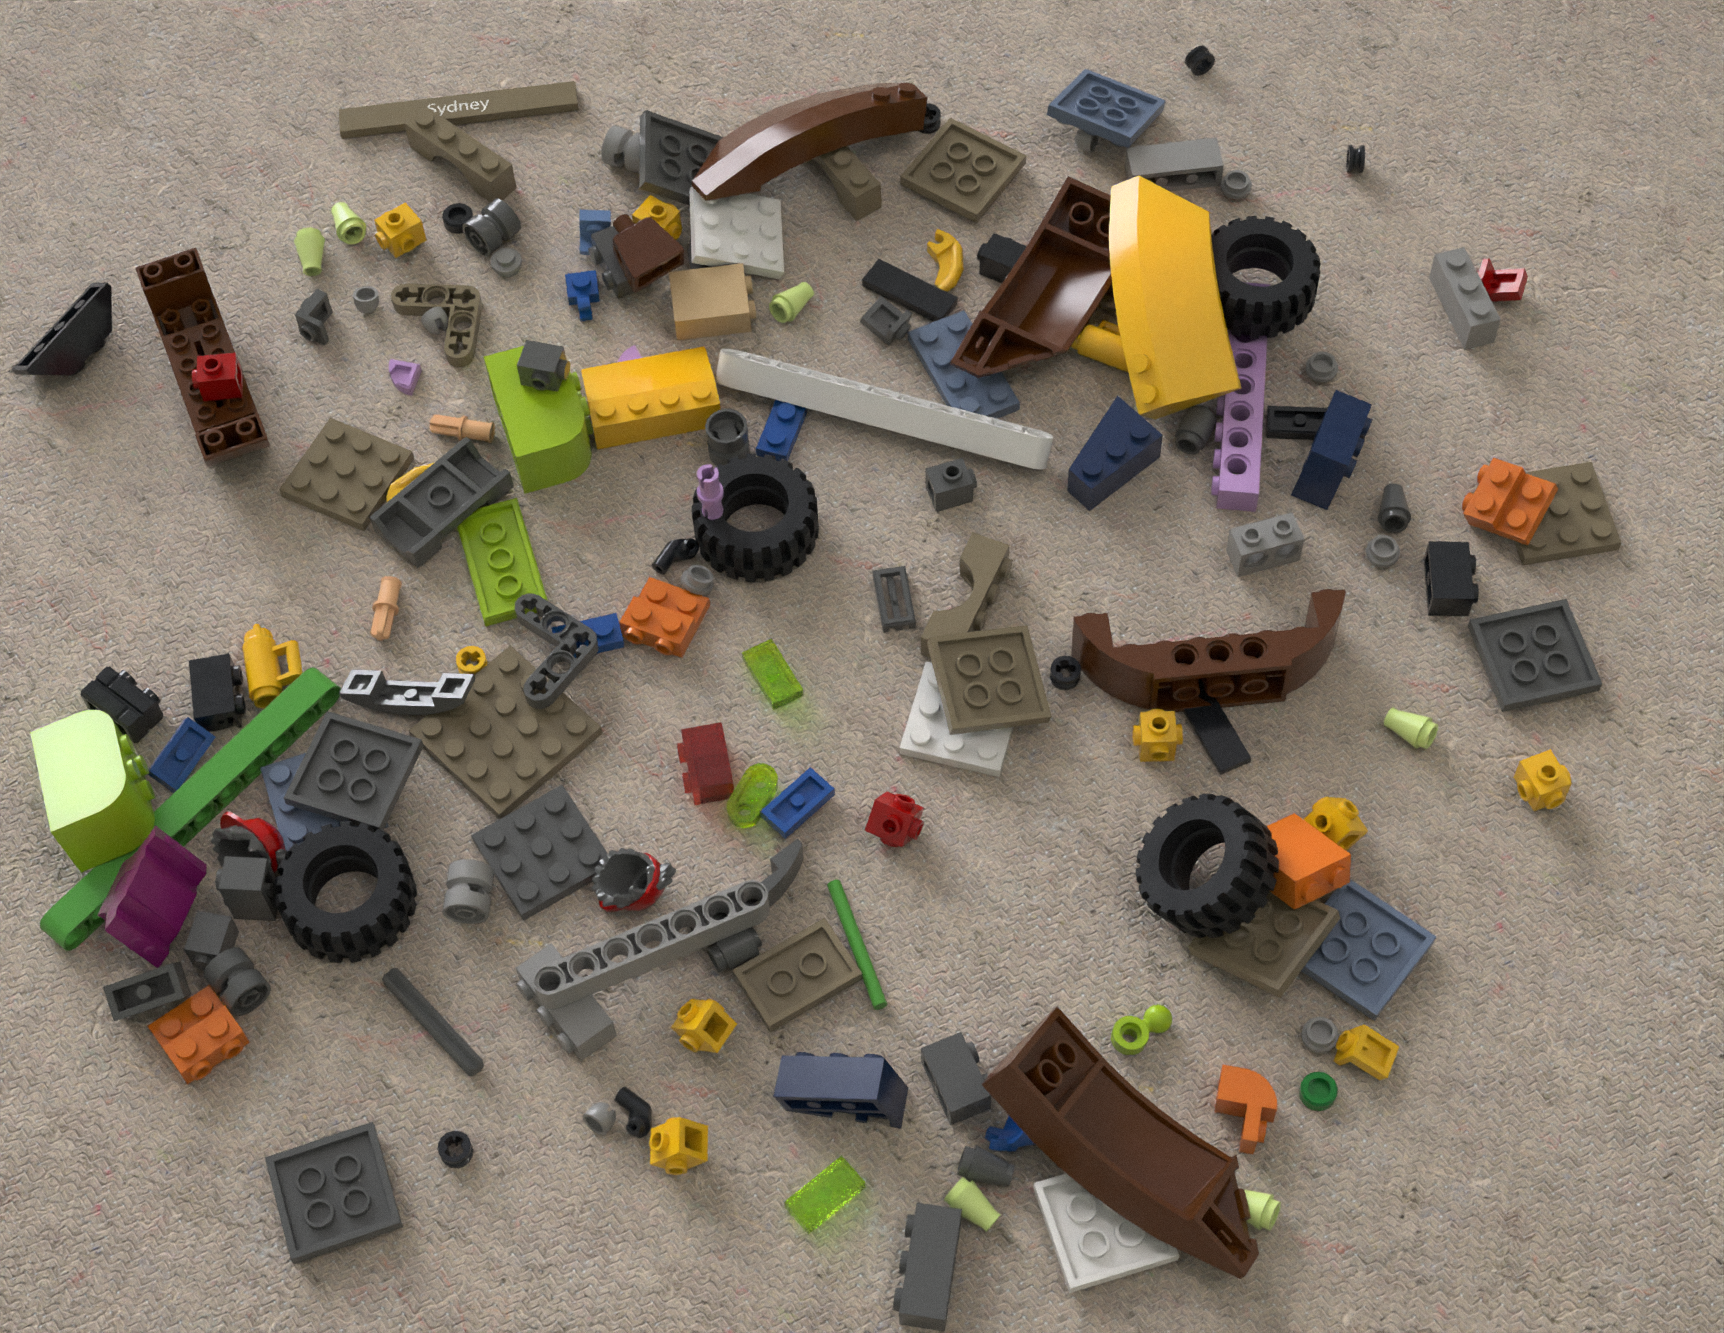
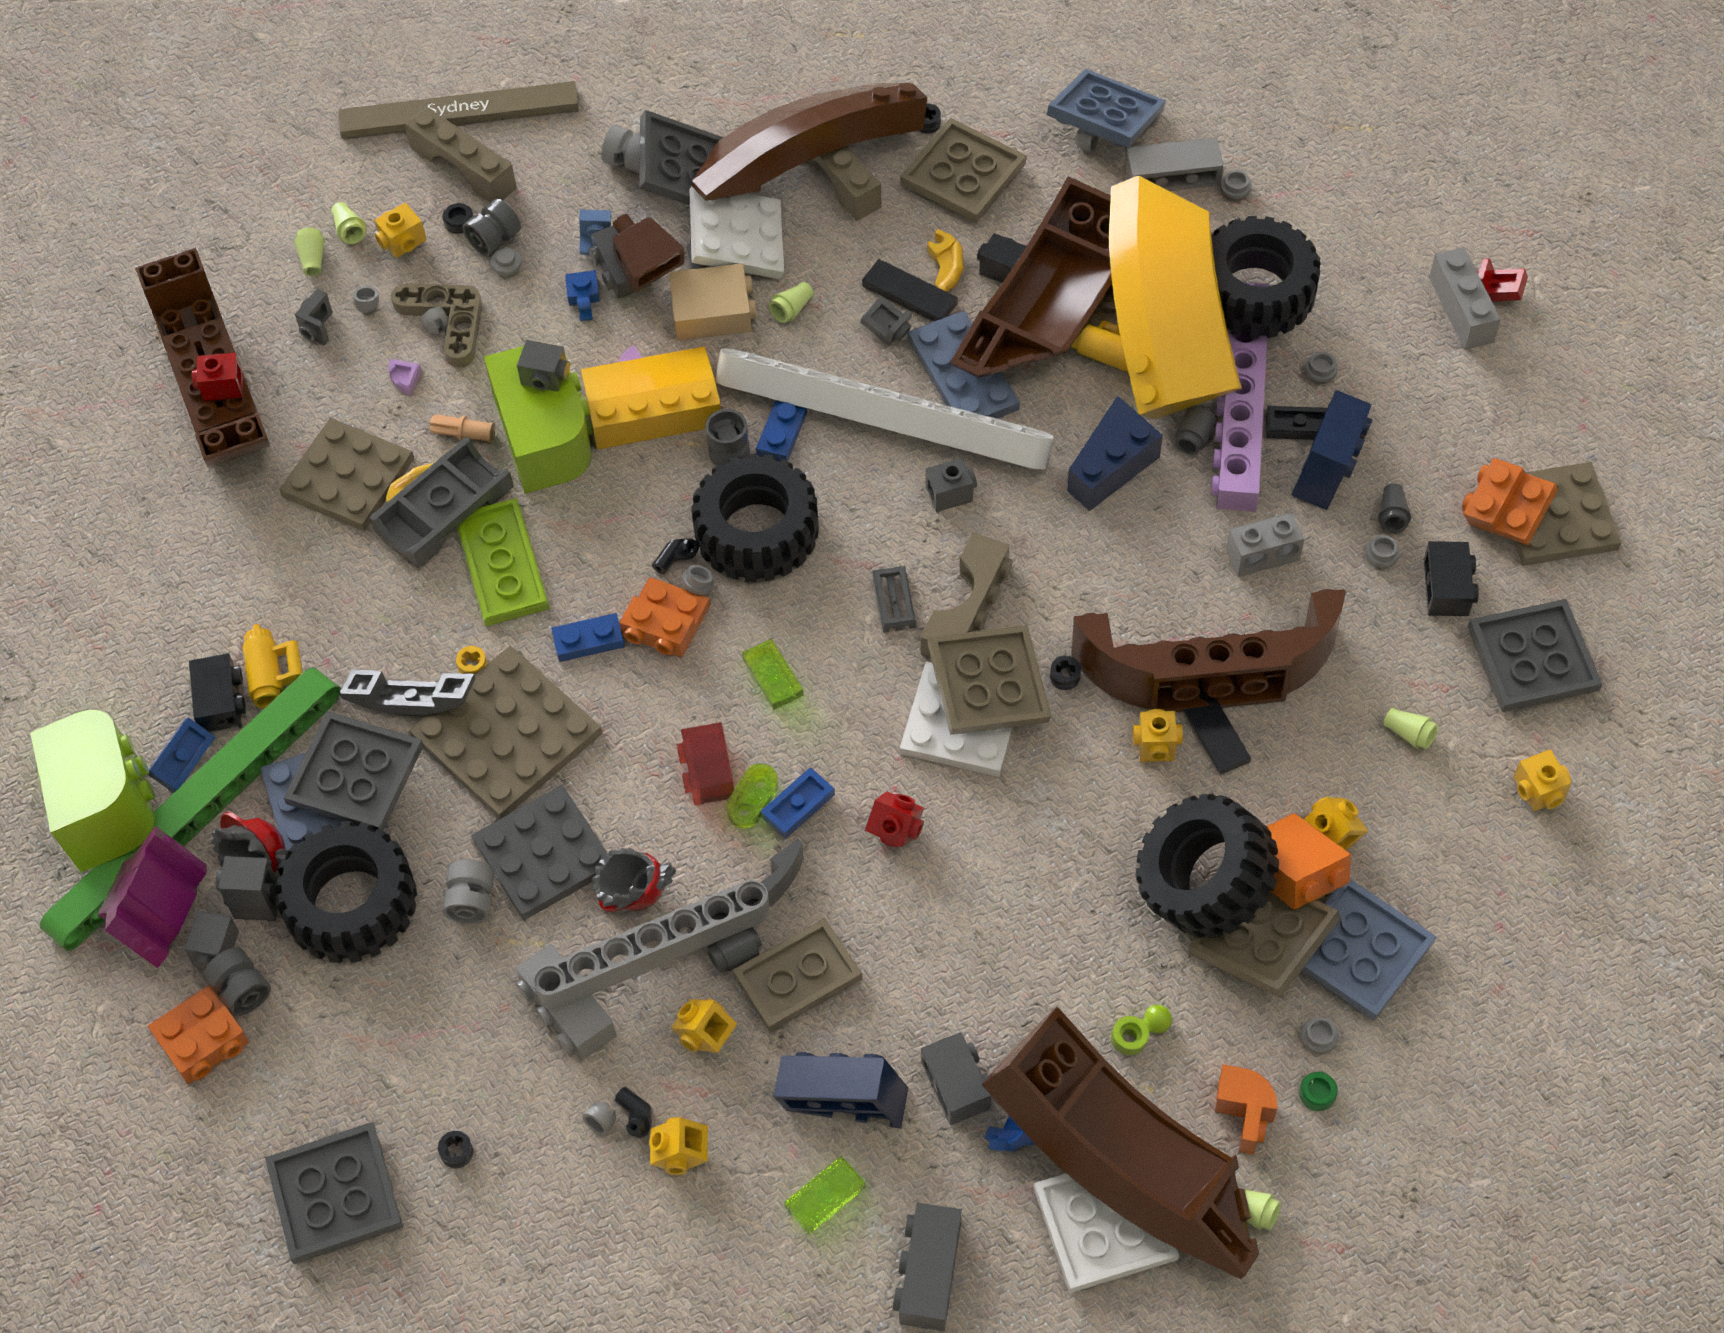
(73, 336): black wedge -> none
(124, 702): black brick -> none
(147, 991): dark grey brick -> none
(385, 608): light nougat axle -> none
(433, 1022): dark grey axle -> none
(565, 648): dark grey beam -> none
(663, 213): yellow brick -> none
(710, 491): lavender pin -> none
(857, 944): bright green bar -> none
(974, 1204): yellowish green cone -> none
(984, 1167): dark grey cone -> none
(1199, 60): black bush -> none
(1355, 158): black bush -> none
(1366, 1050): yellow bracket -> none

